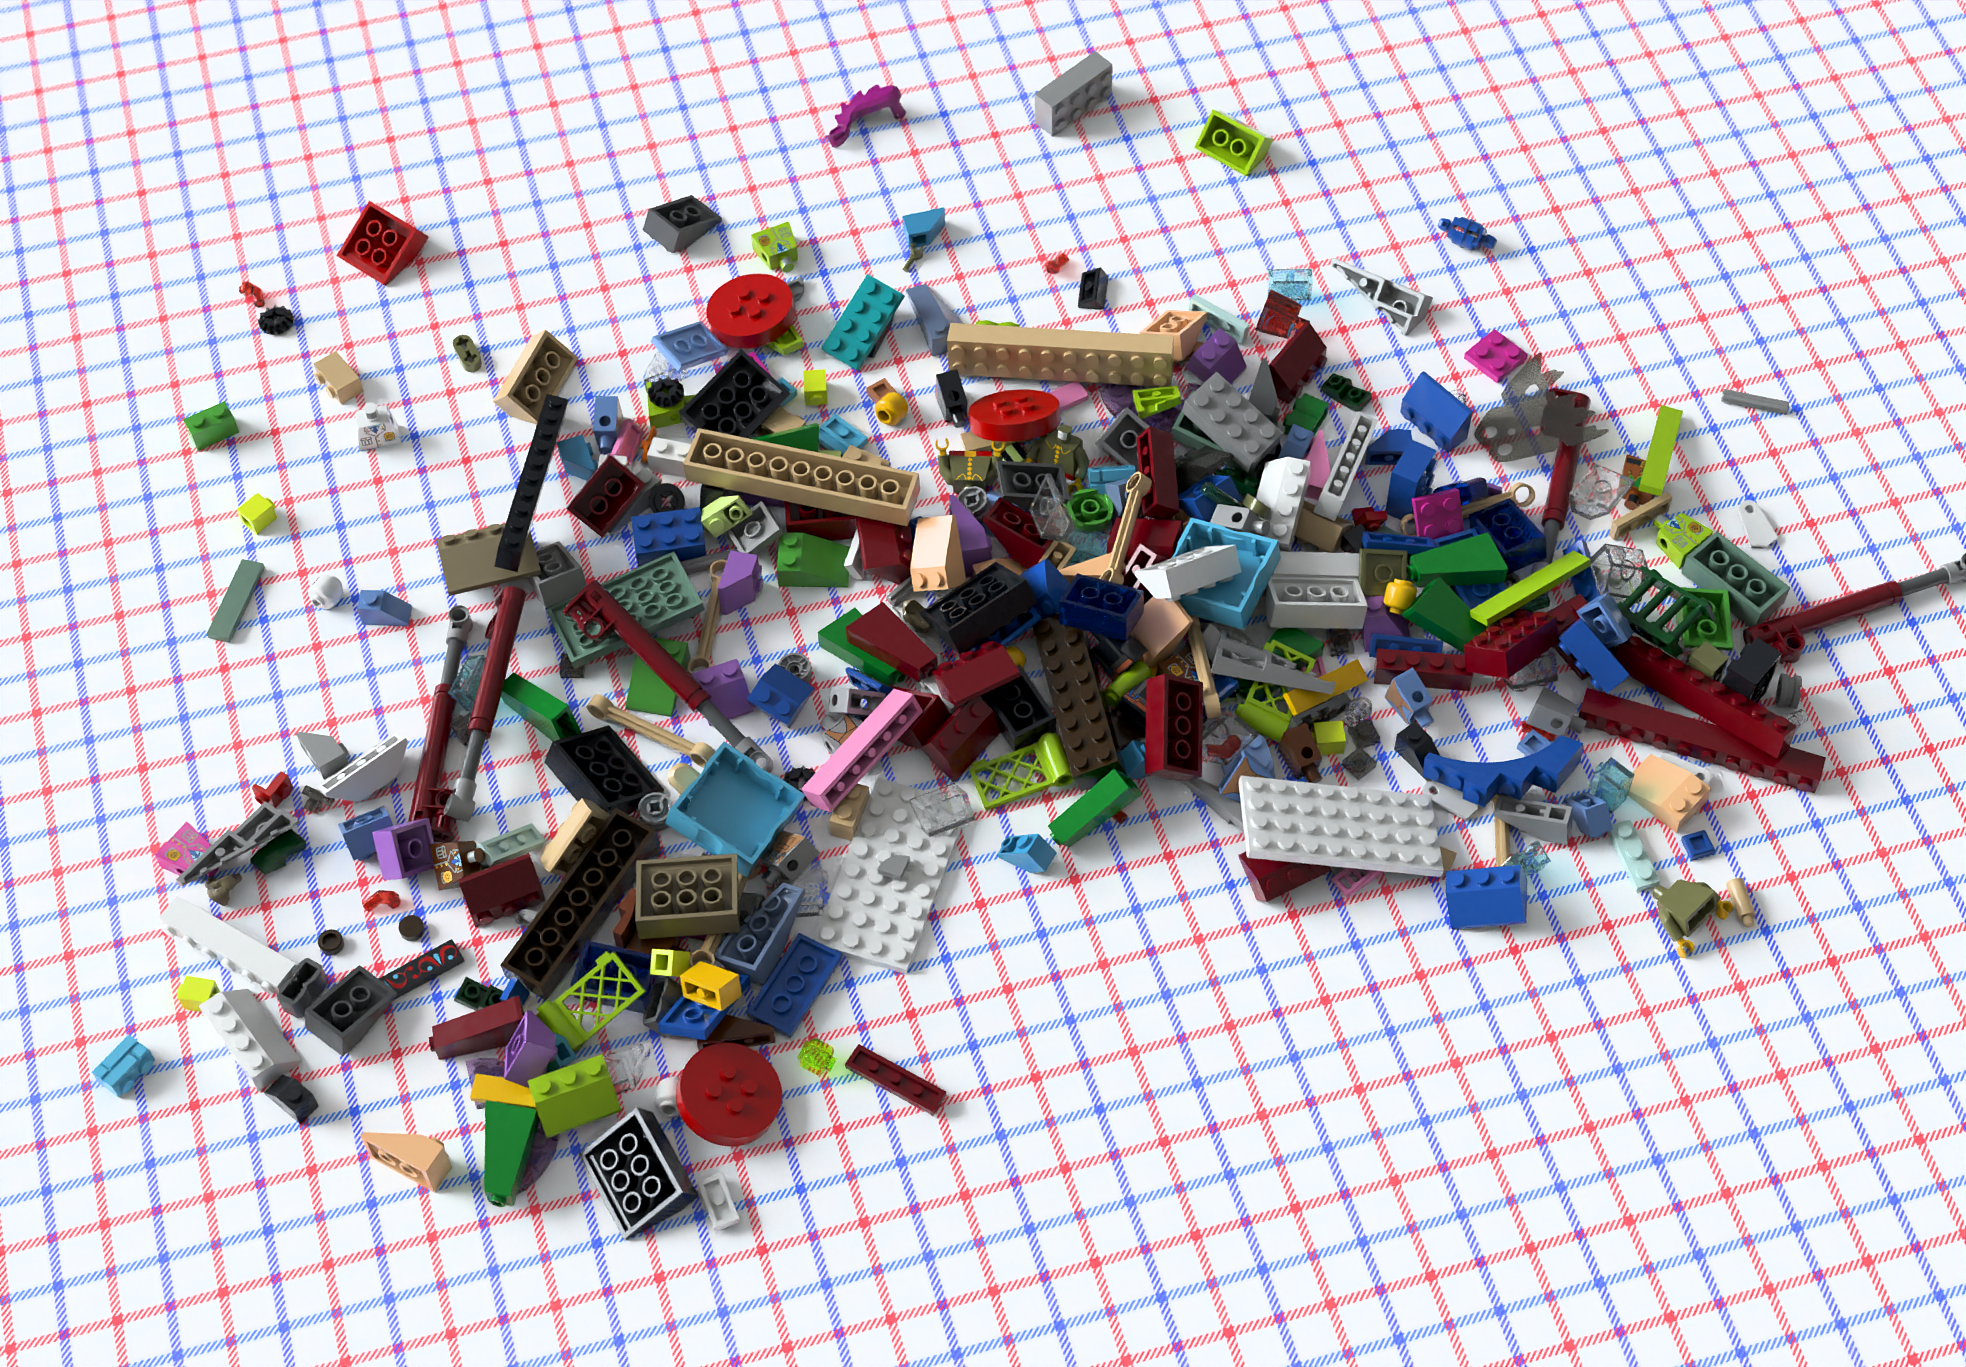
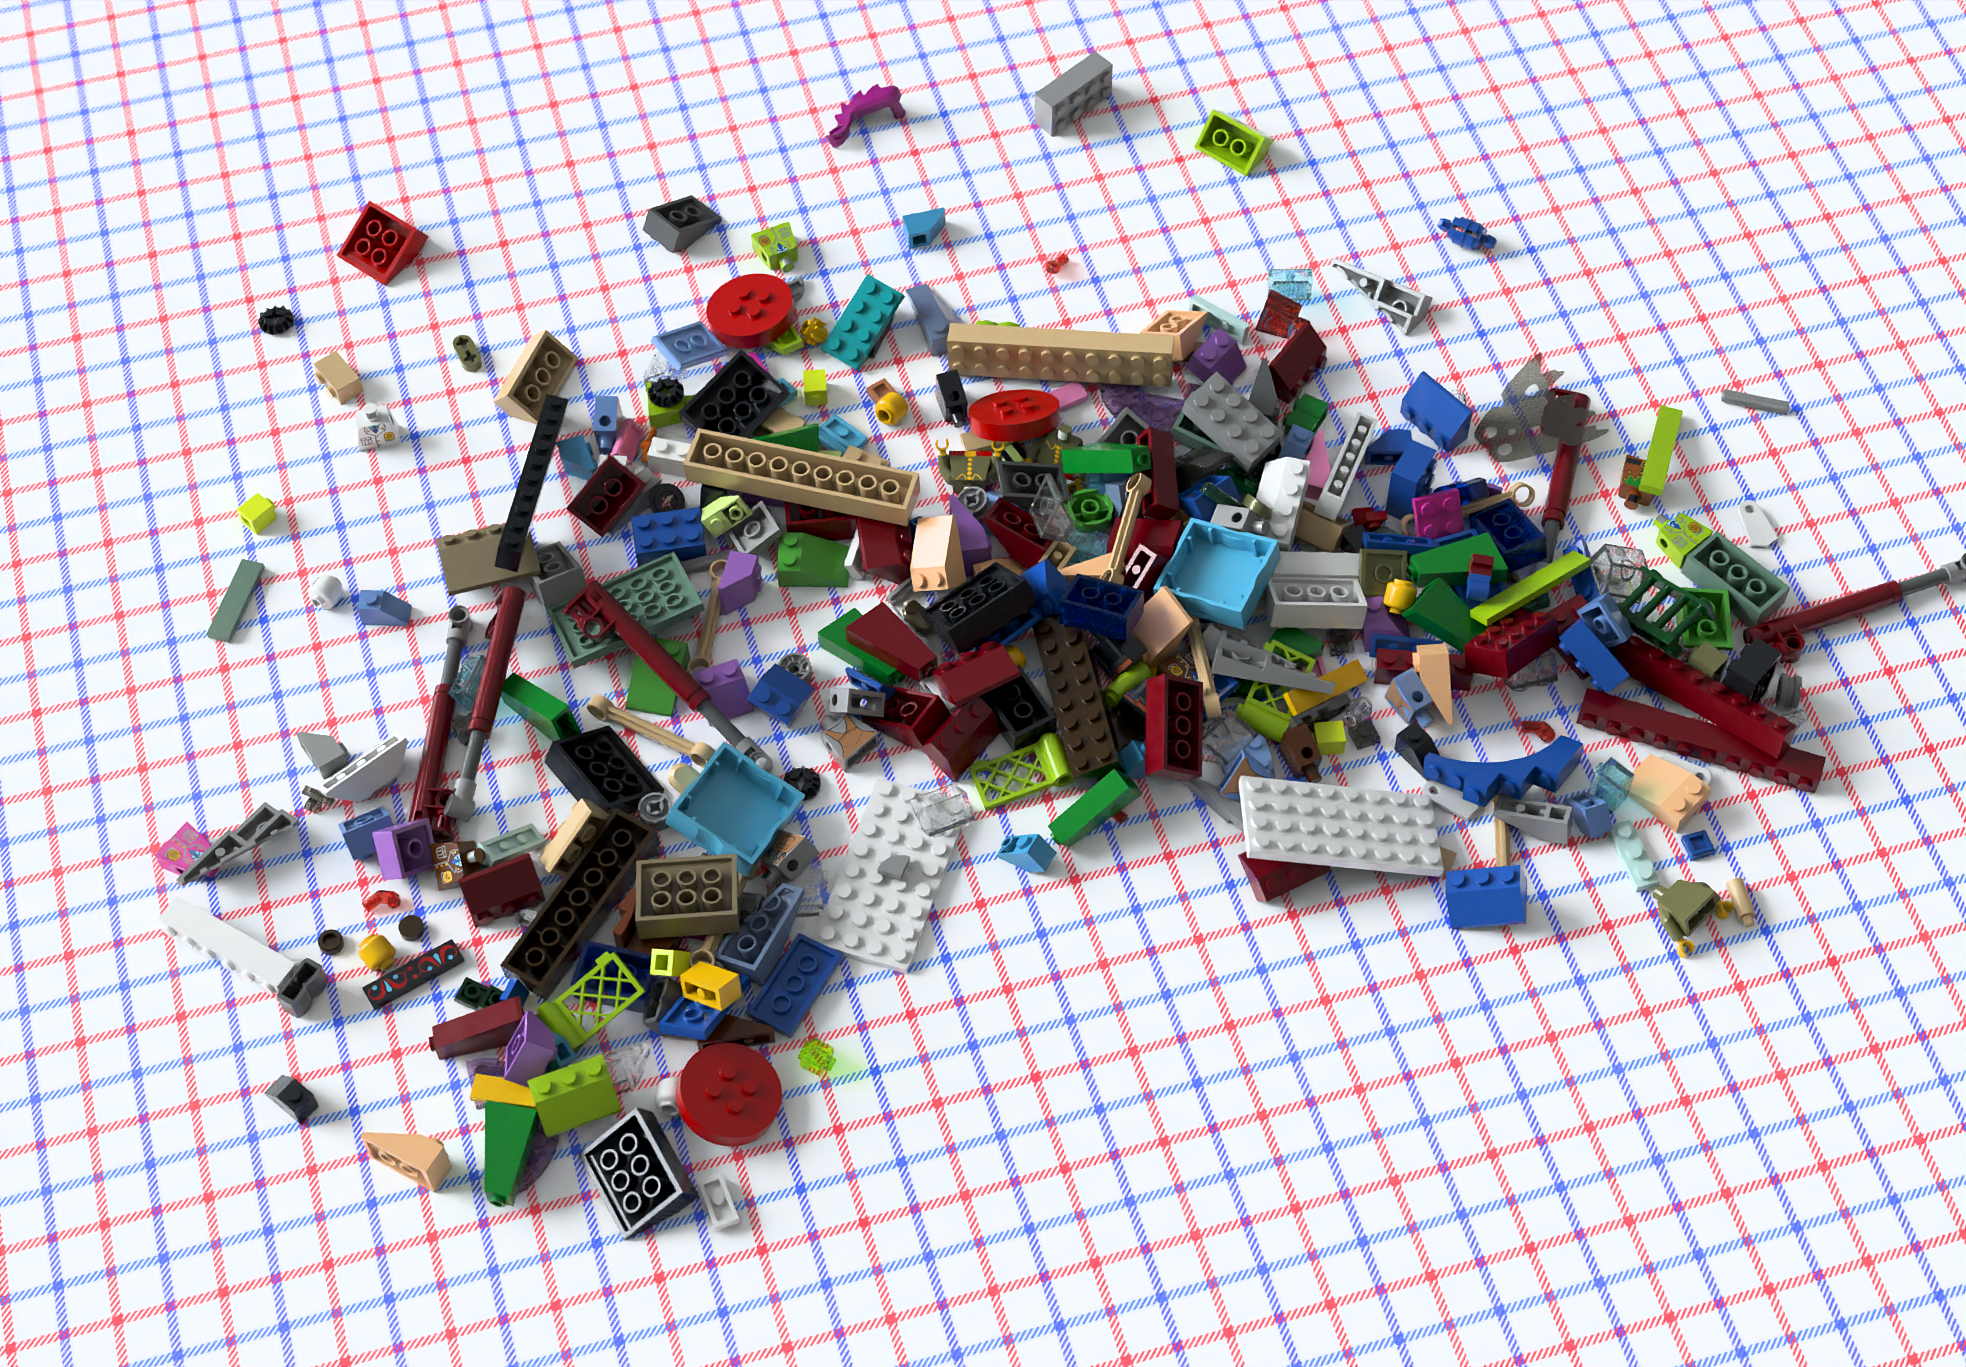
(124, 1066): medium azure brick -> none
(196, 991): neon yellow brick -> none
(211, 425): bright green brick -> none
(219, 889): dark tan piece -> none
(250, 1036): white slope -> none
(256, 292): clear red arm -> none
(274, 853): dark green slope -> none
(276, 791): red bracket -> none
(349, 1010): dark grey slope -> none
(377, 952): none -> yellow head
(567, 669): clear smoke plate -> none
(814, 331): none -> yellow gear
(848, 813): tan brick -> none
(862, 750): bright pink brick -> none
(895, 1079): dark red plate -> none
(914, 255): olive hand -> none
(1093, 289): black slope -> none
(1106, 458): none -> green slope
(1155, 400): lime wing -> none
(1190, 571): white slope -> none
(1225, 750): clear red arm -> none
(1342, 391): dark green slope -> none
(1356, 886): bright pink slope -> none
(1359, 763): clear smoke plate -> none
(1434, 672): none -> light nougat slope
(1479, 577): none -> leg
(1495, 356): dark pink plate -> none
(1531, 859): clear light blue leg -> none
(1532, 743): medium blue plate -> none
(1555, 714): light grey torso -> none
(1598, 492): clear slope -> none
(1640, 516): tan tile -> none

